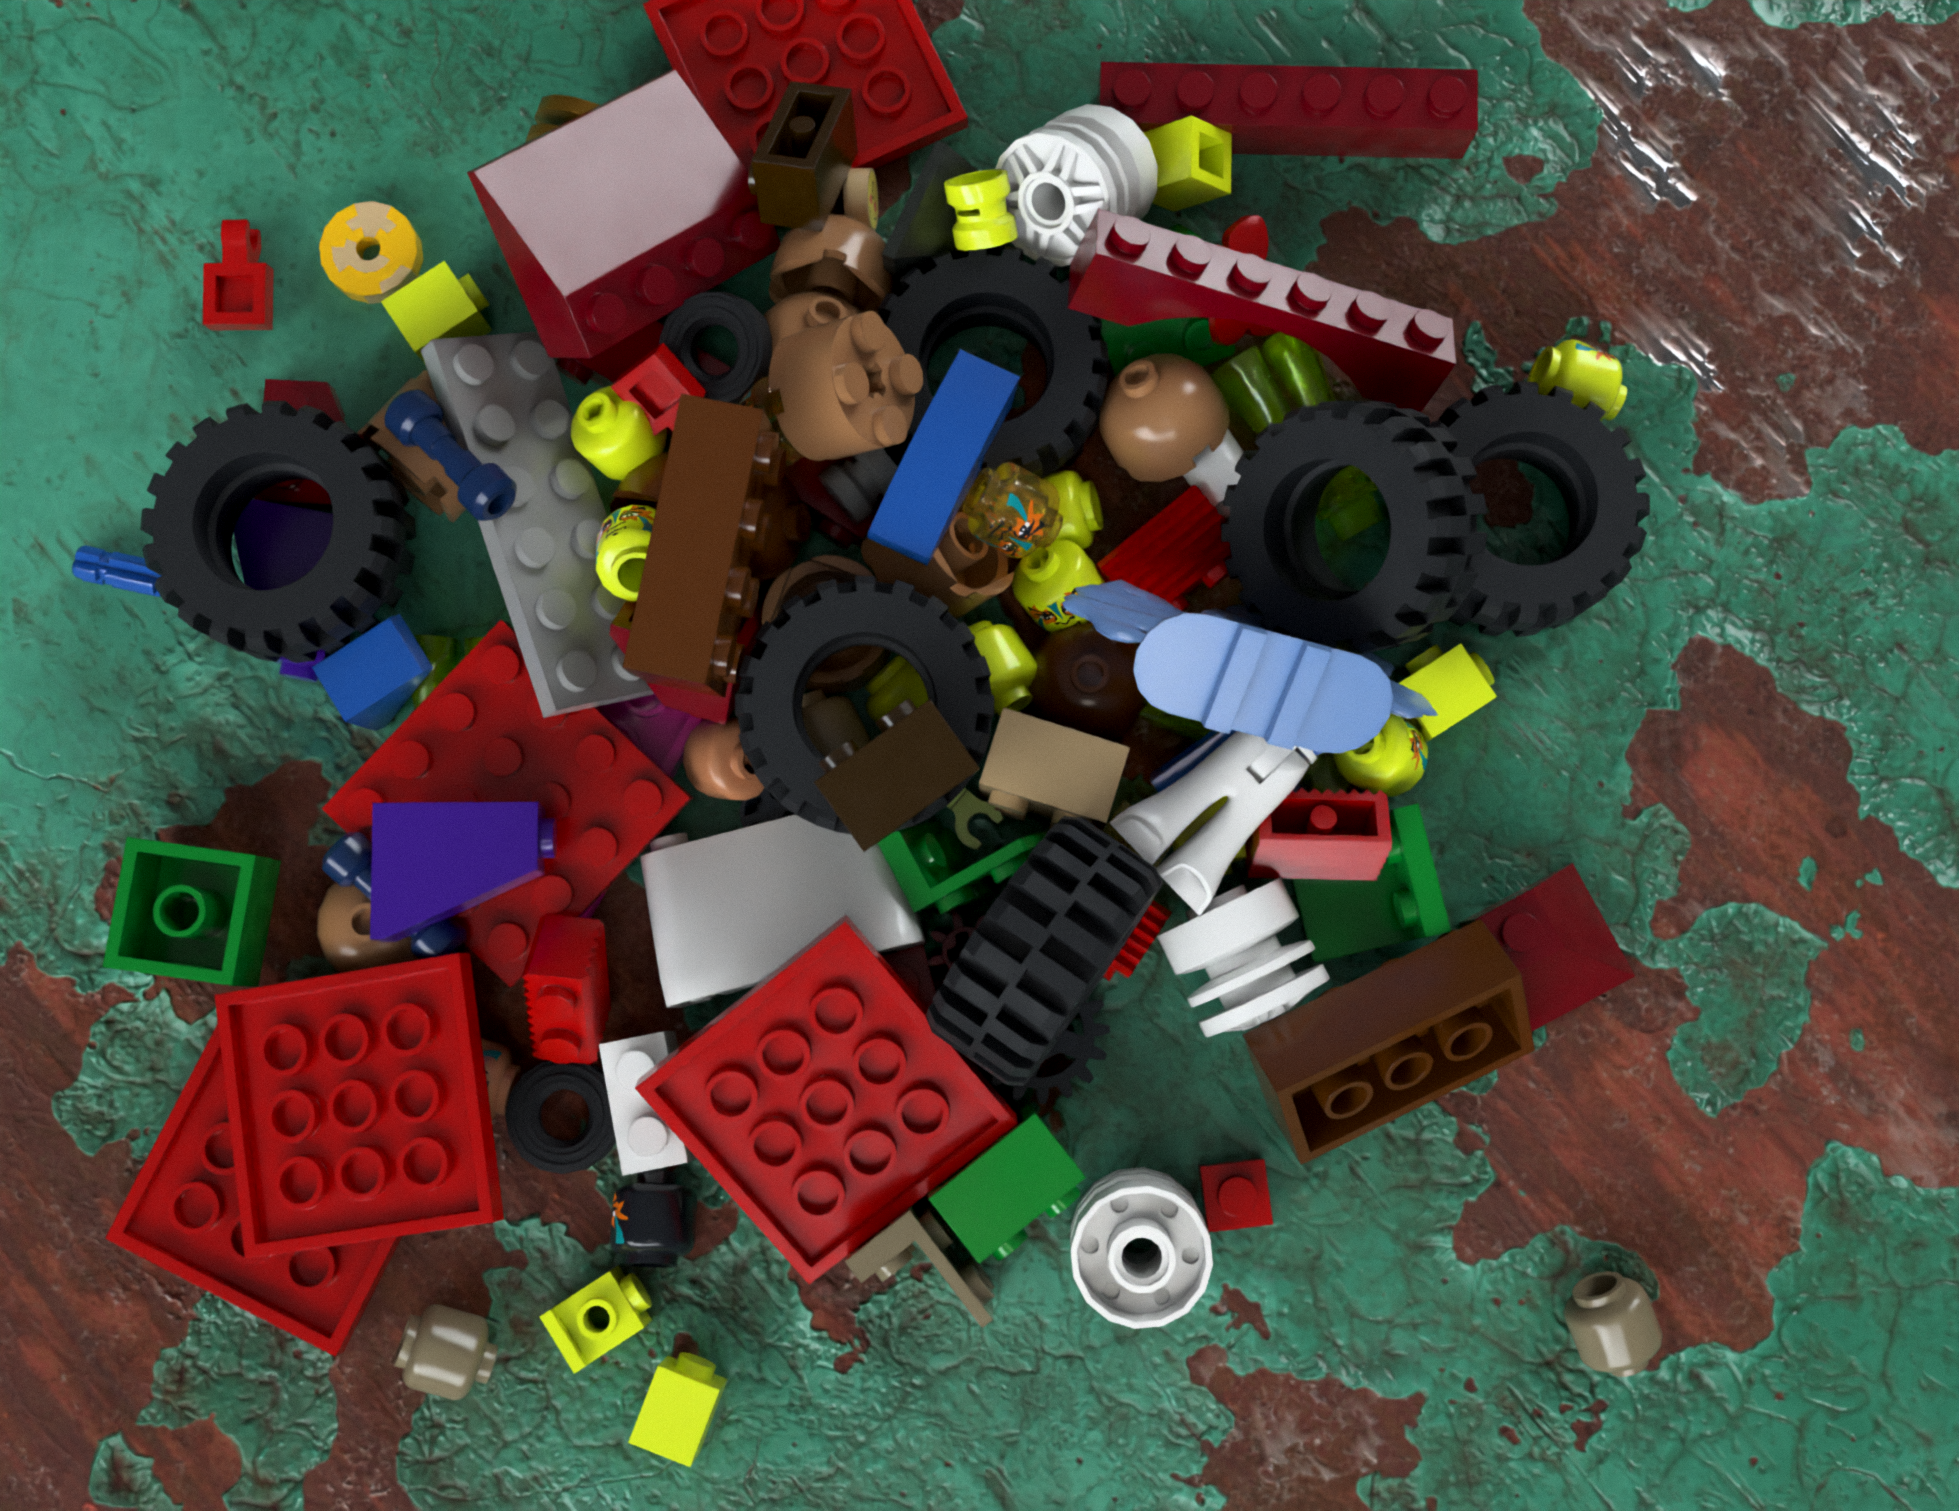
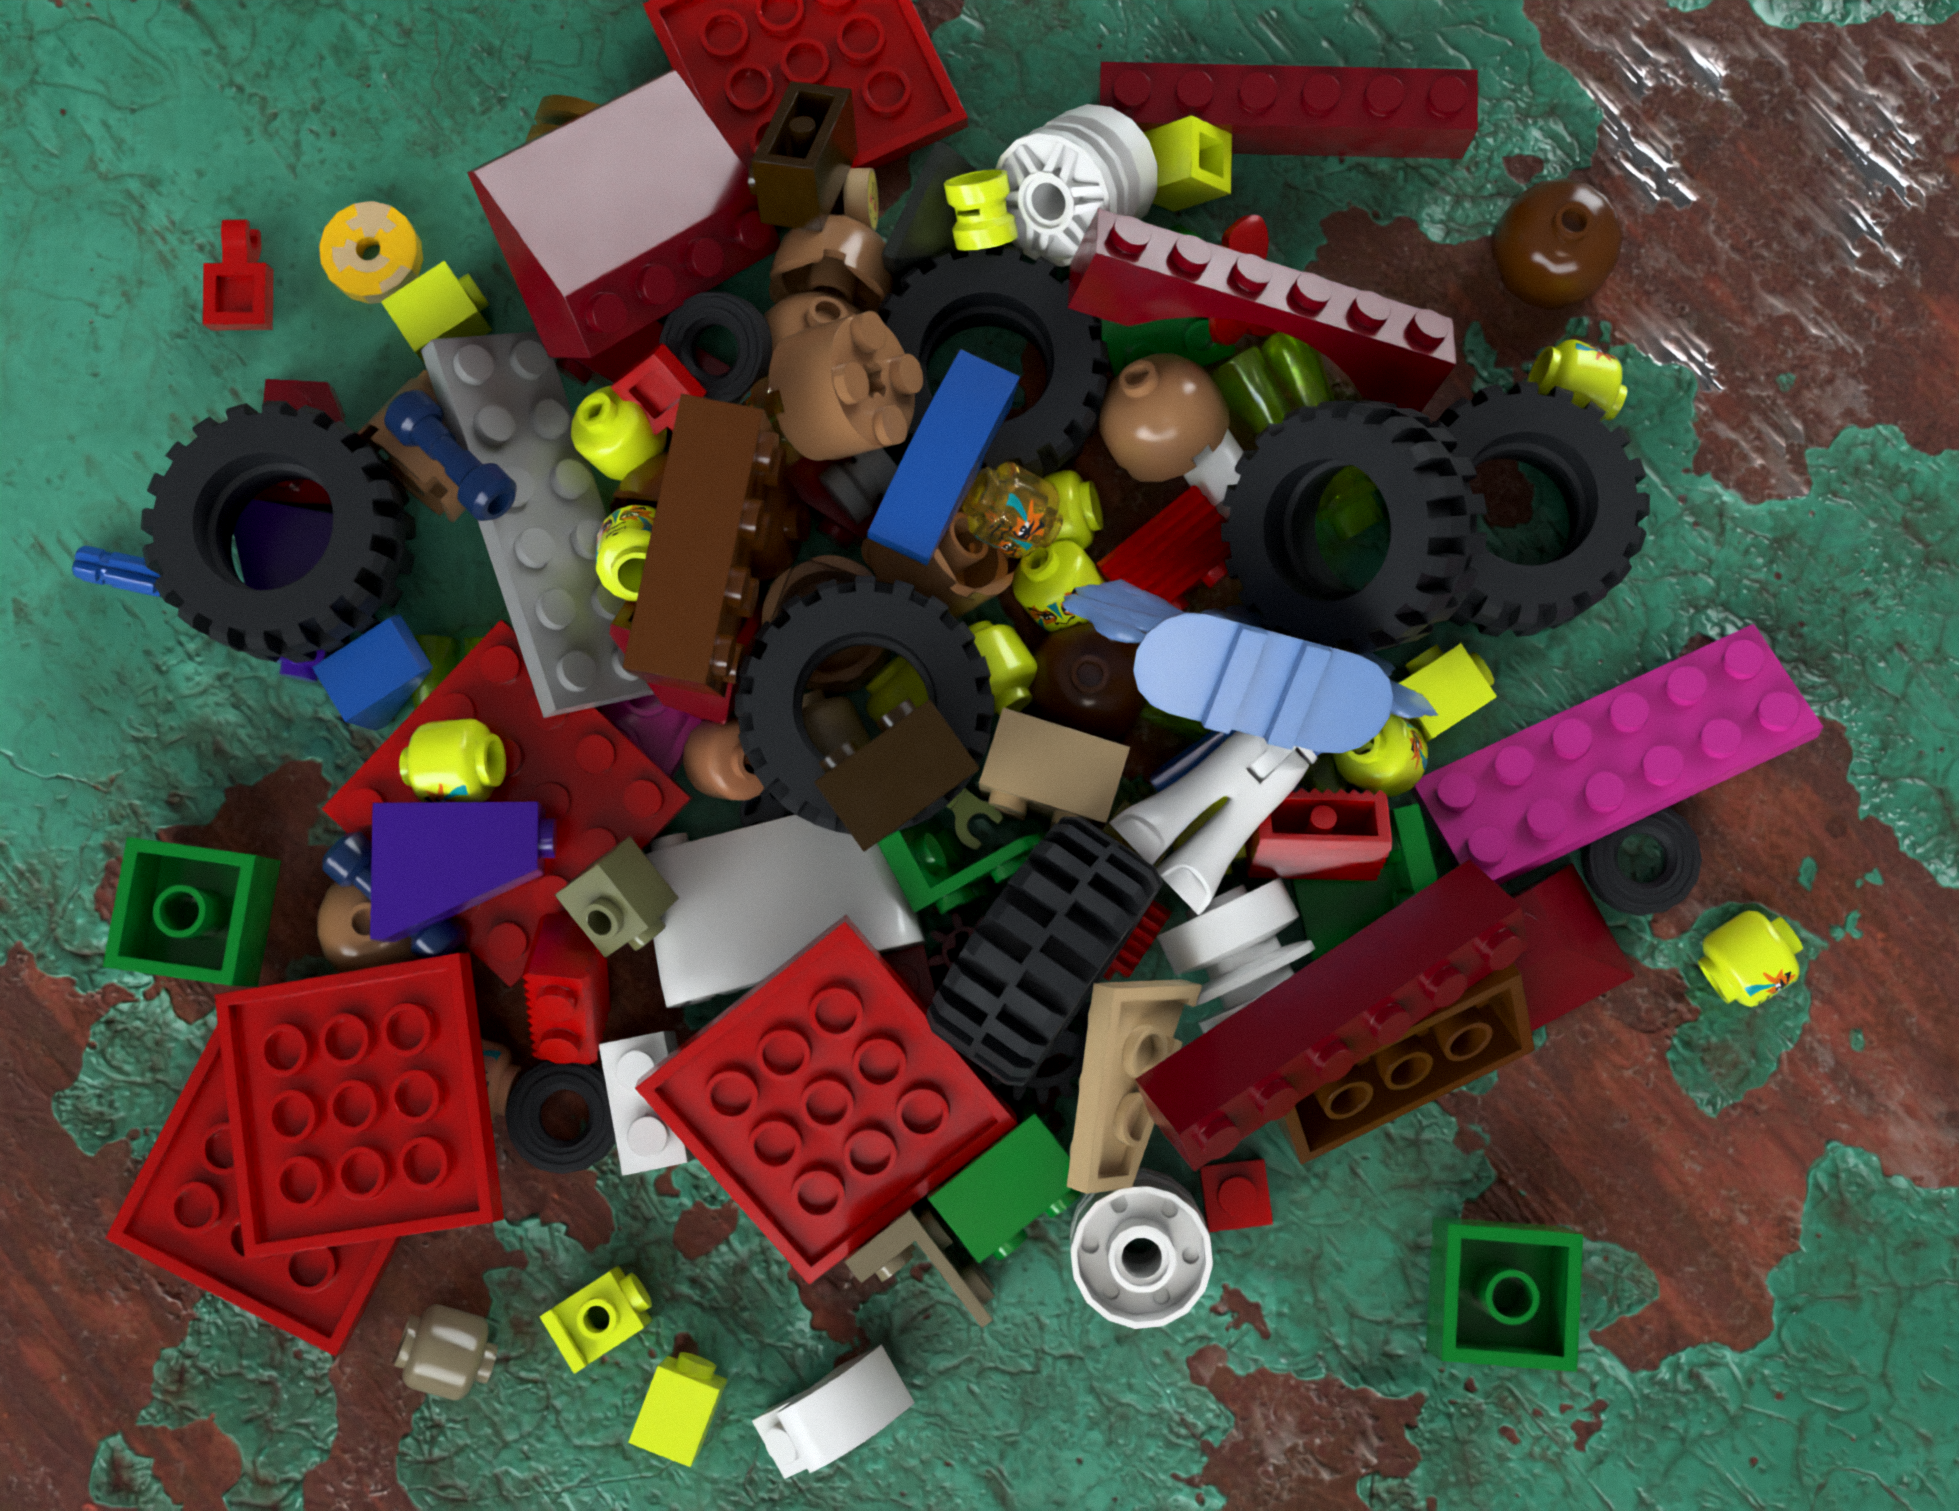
(453, 761): none -> neon yellow head
(619, 899): none -> olive brick
(653, 1220): black head -> none
(834, 1413): none -> white brick
(1126, 1036): none -> tan wing
(1333, 1014): none -> dark red brick
(1504, 1294): none -> green brick
(1557, 243): none -> reddish brown cylinder
(1613, 1324): dark tan head -> none
(1617, 757): none -> dark pink plate
(1673, 883): none -> black tyre
(1750, 958): none -> neon yellow head

